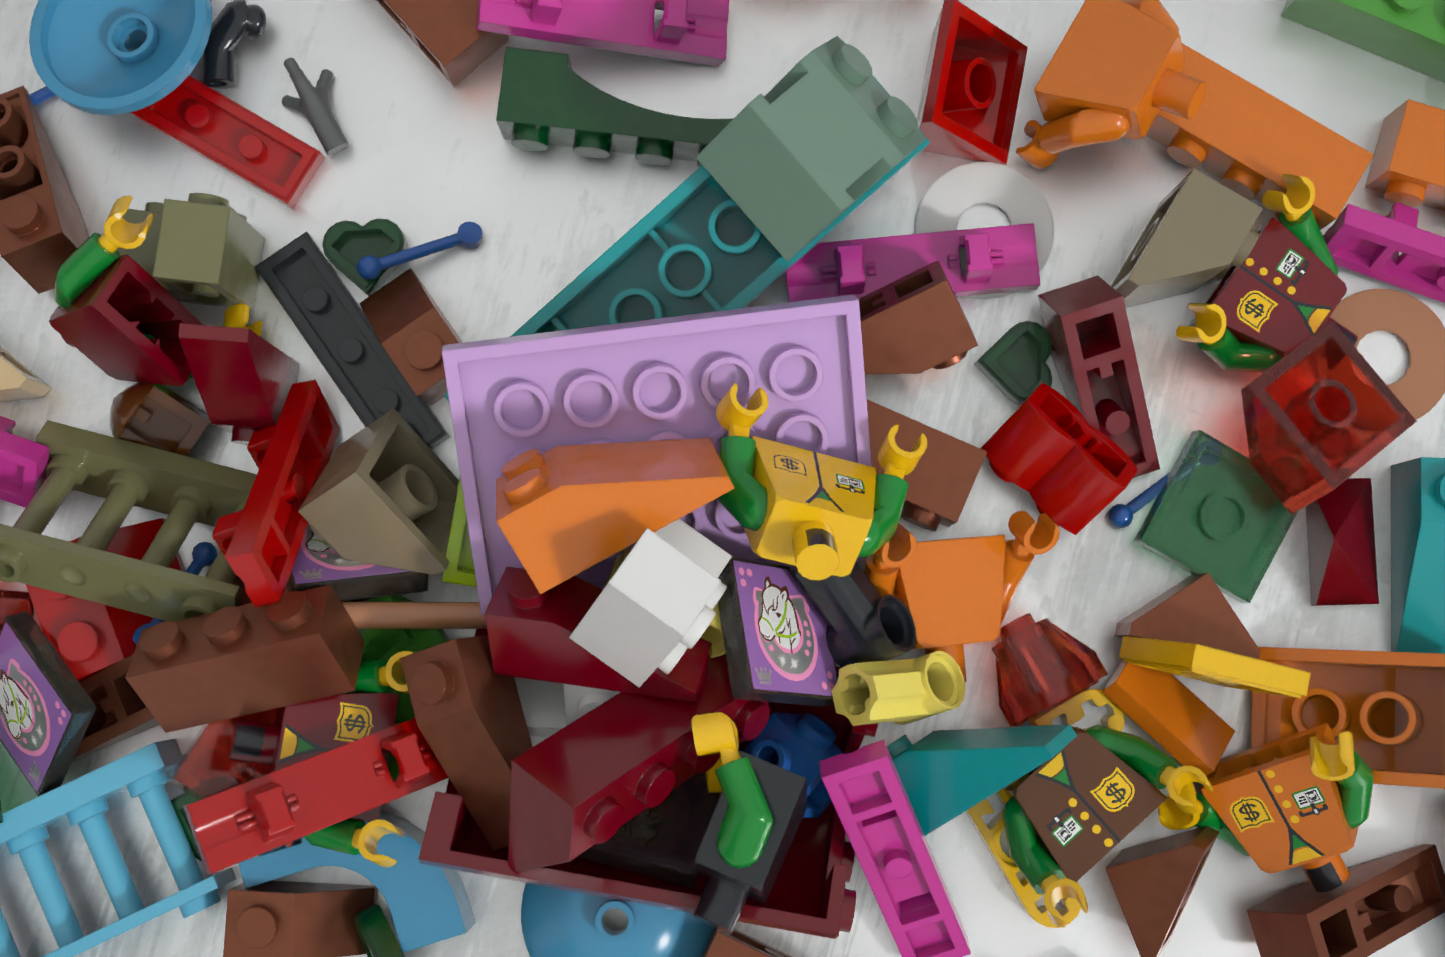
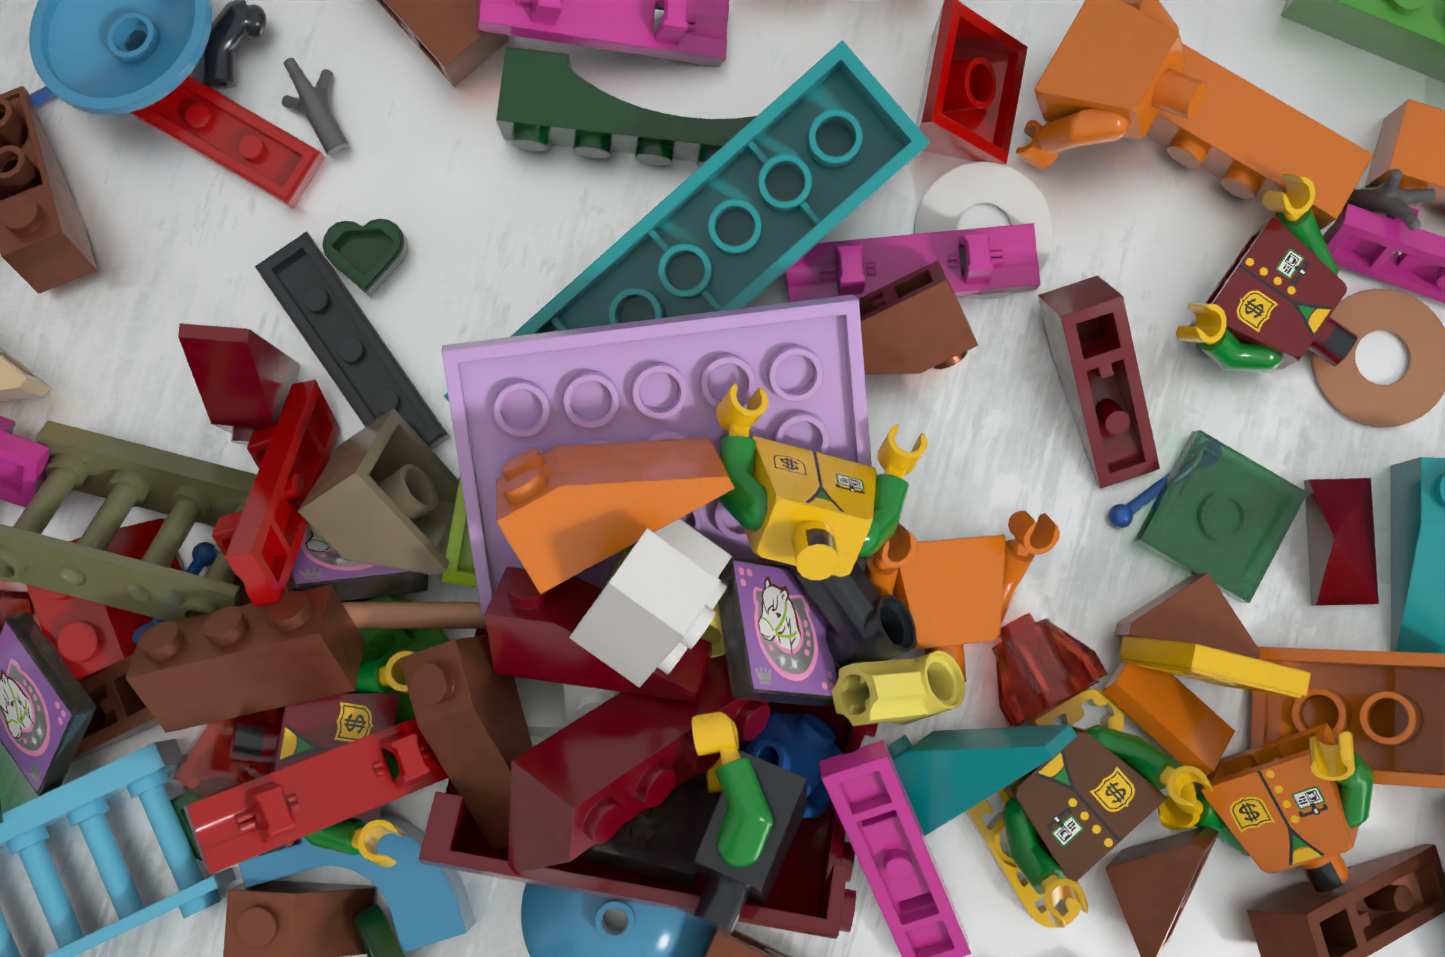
(121, 312): dark red torso -> none
(157, 418): reddish brown plate -> none
(200, 250): olive brick -> none
(412, 333): copper slope -> none
(468, 236): blue hinge -> none
(811, 146): sand green piece -> none
(941, 476): copper slope -> none
(1018, 361): dark green tile -> none
(1059, 459): red brick -> none
(1188, 241): dark tan slope -> none
(1318, 418): clear red slope -> none
(1392, 200): none -> dark grey bar

